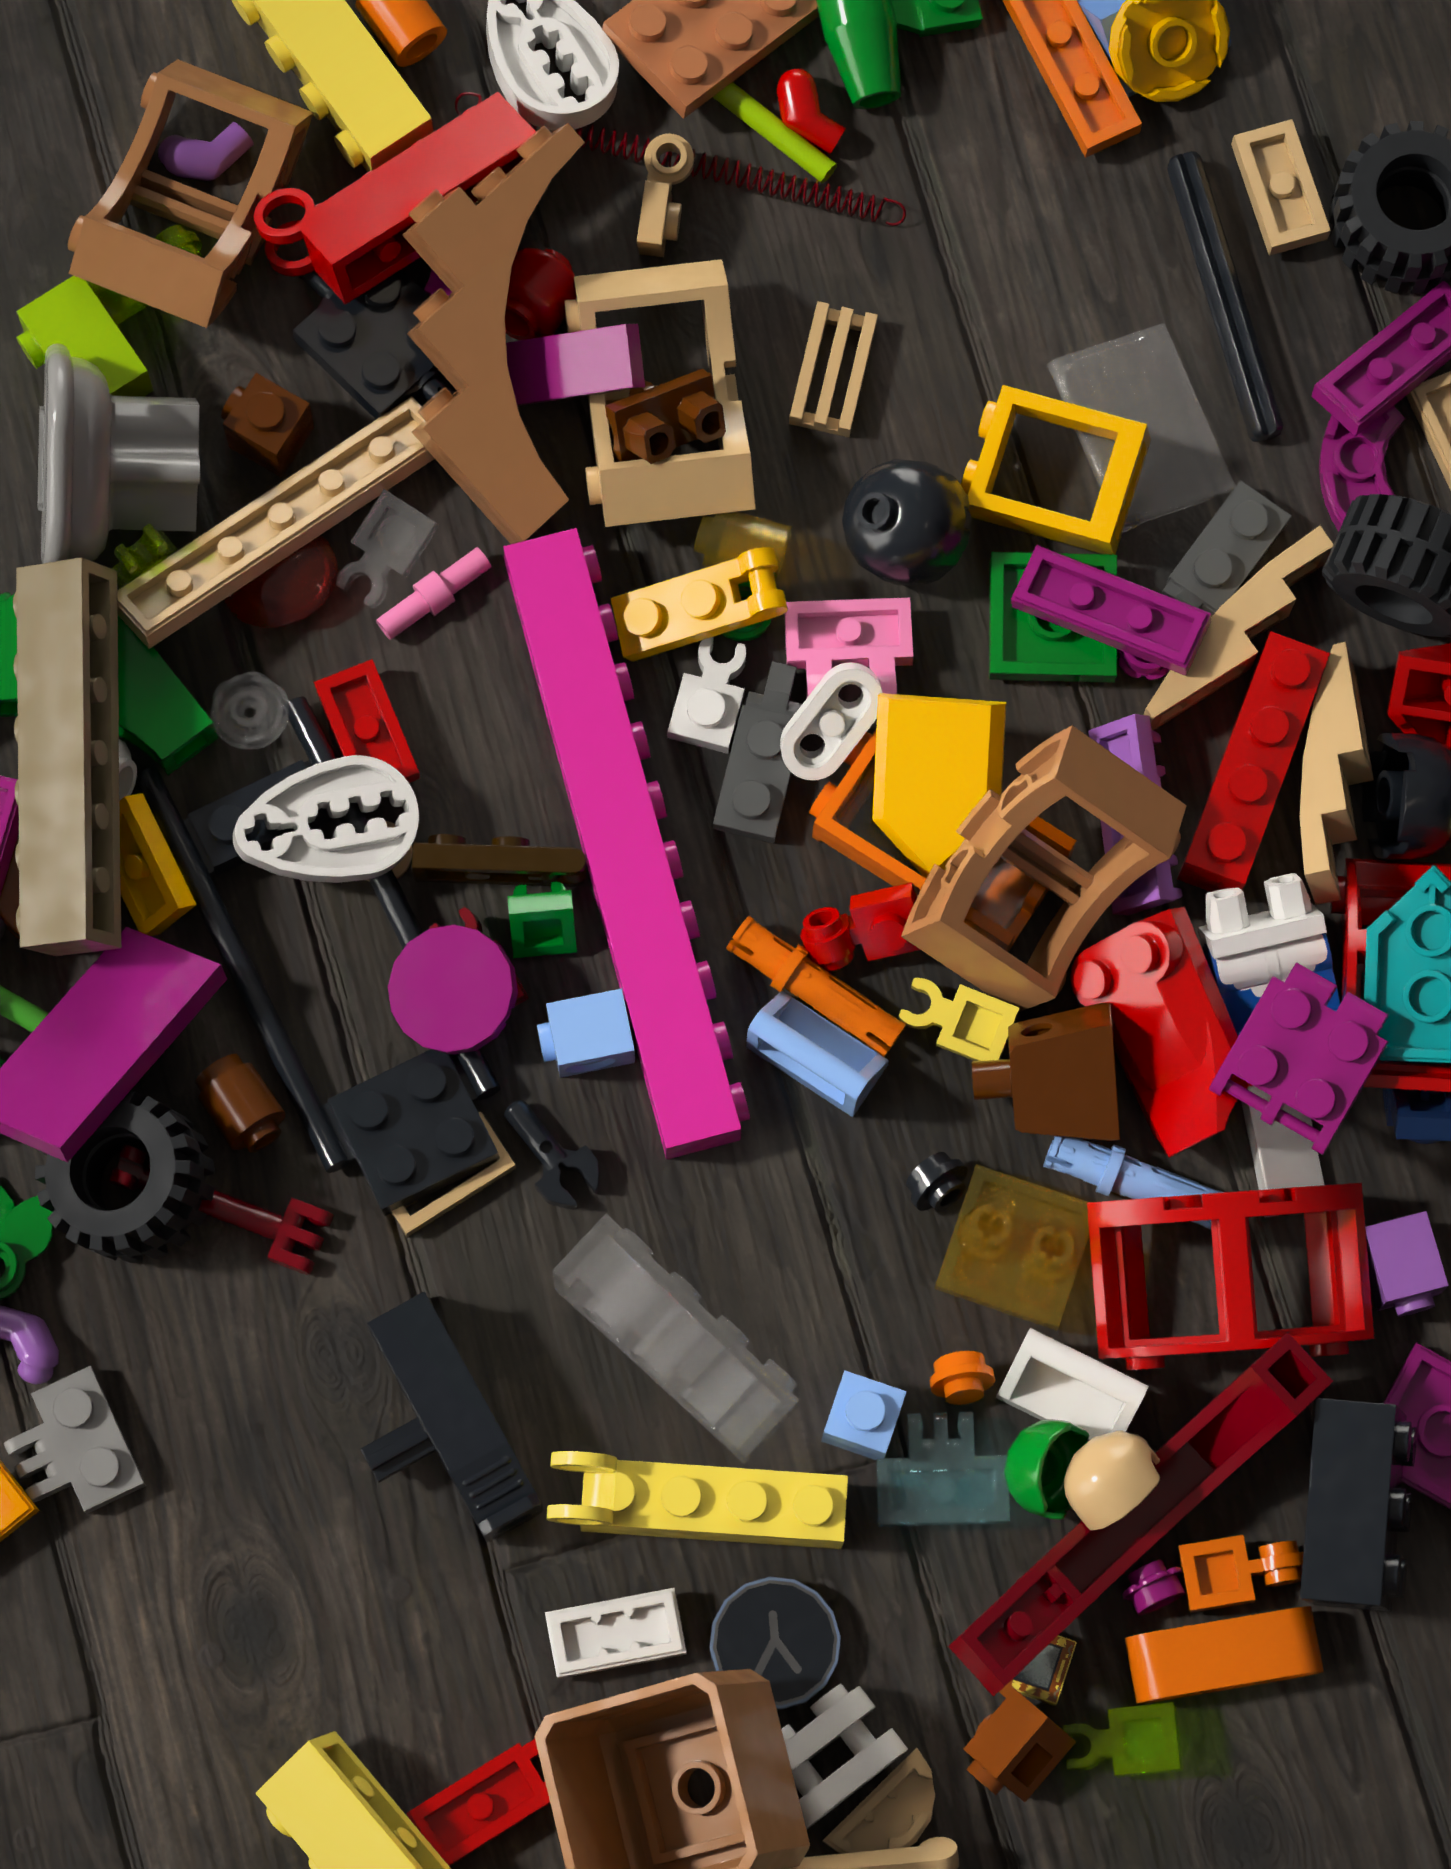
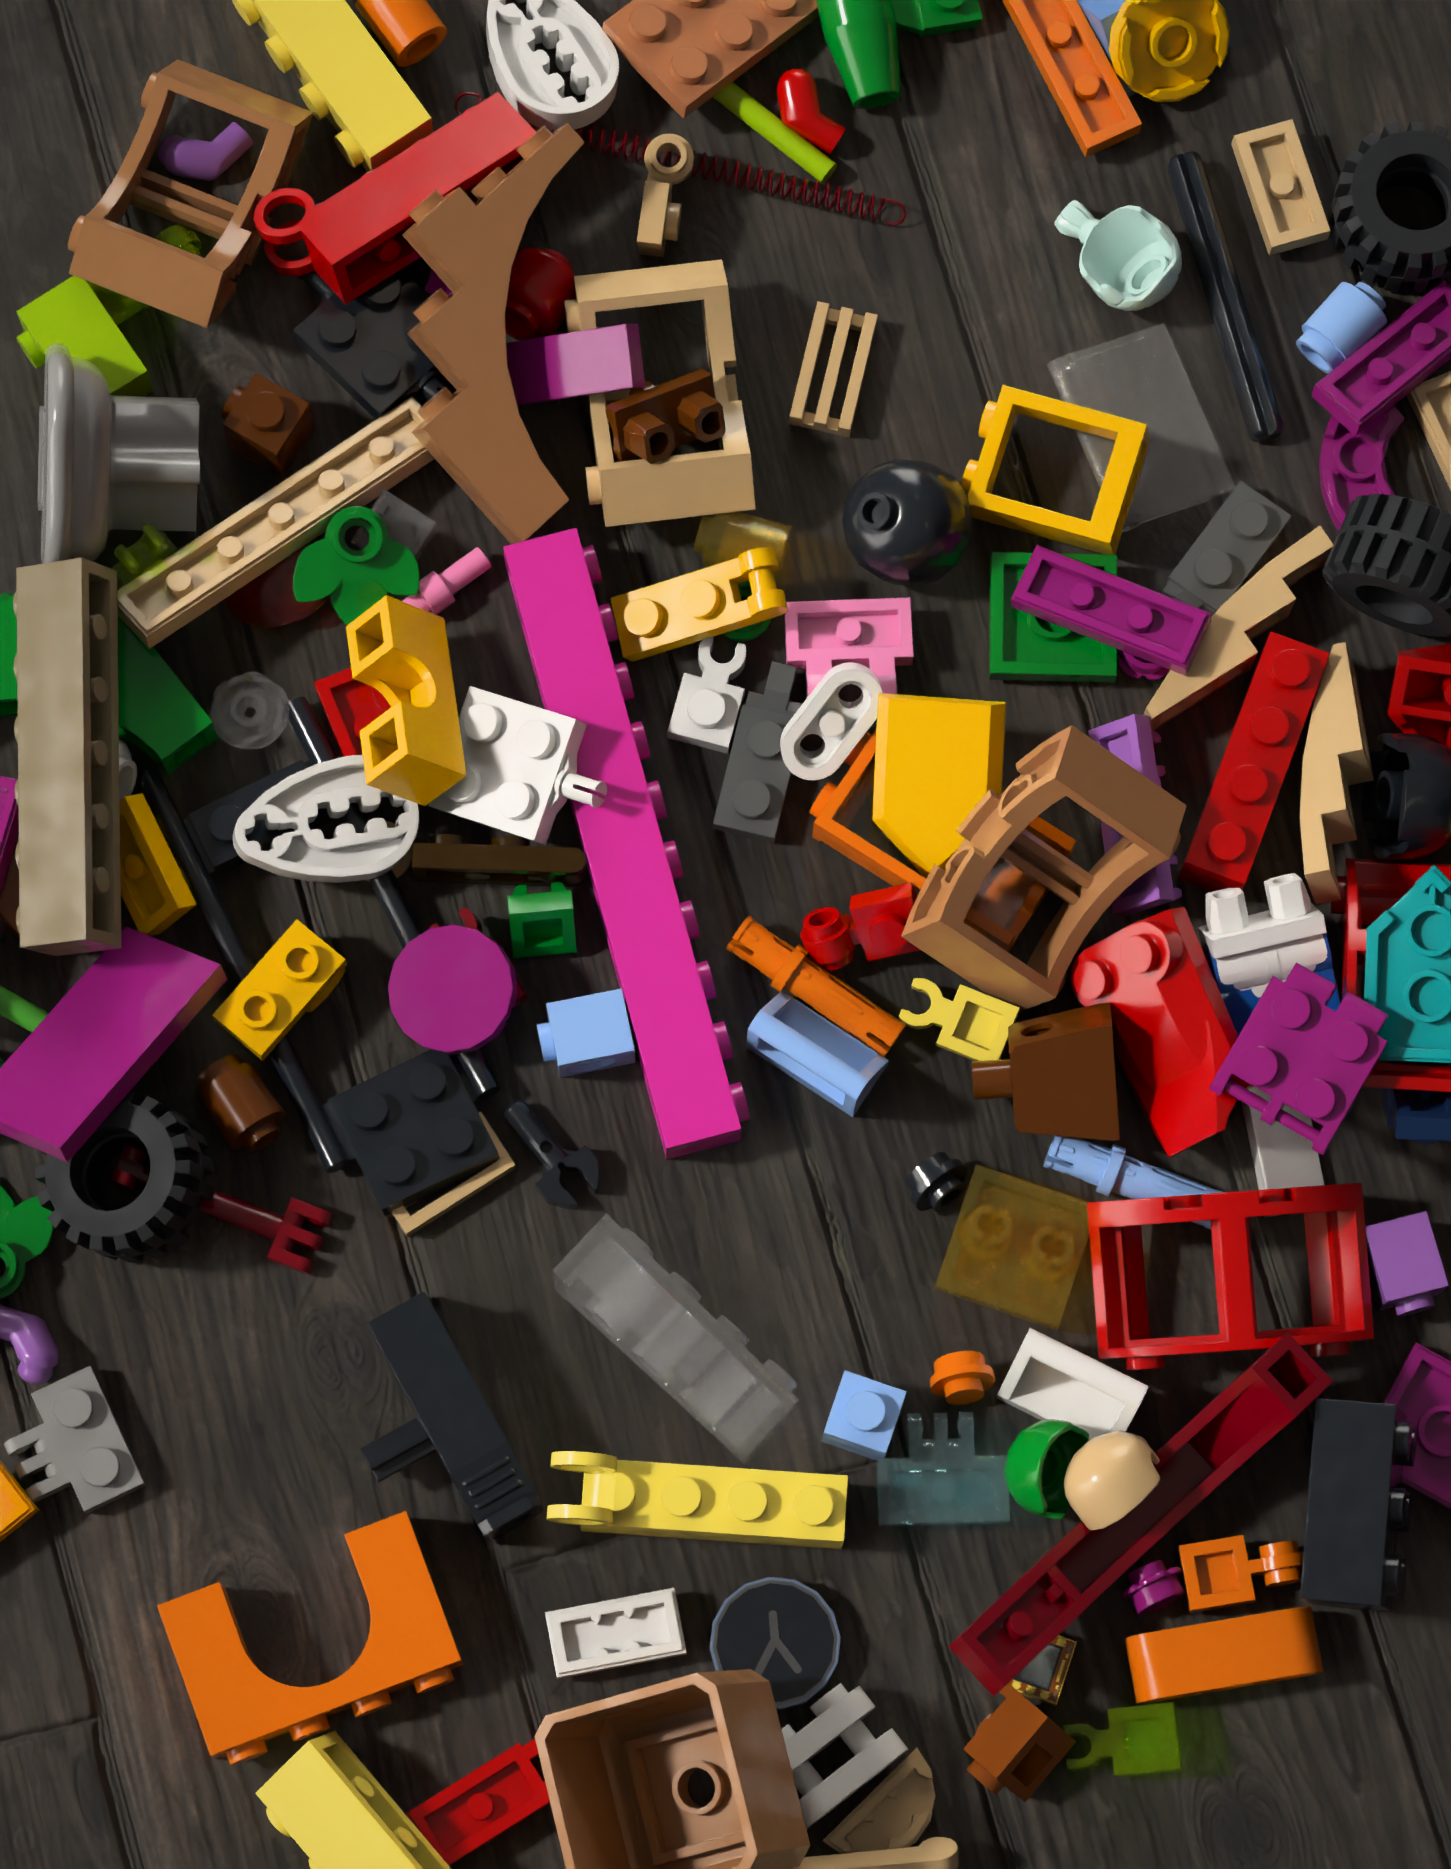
(280, 989): none -> yellow plate
(350, 576): none -> green plate
(404, 1647): none -> orange arch
(418, 741): none -> yellow arch
(517, 766): none -> white plate
(1125, 255): none -> light aqua hair
(1342, 325): none -> light blue brick

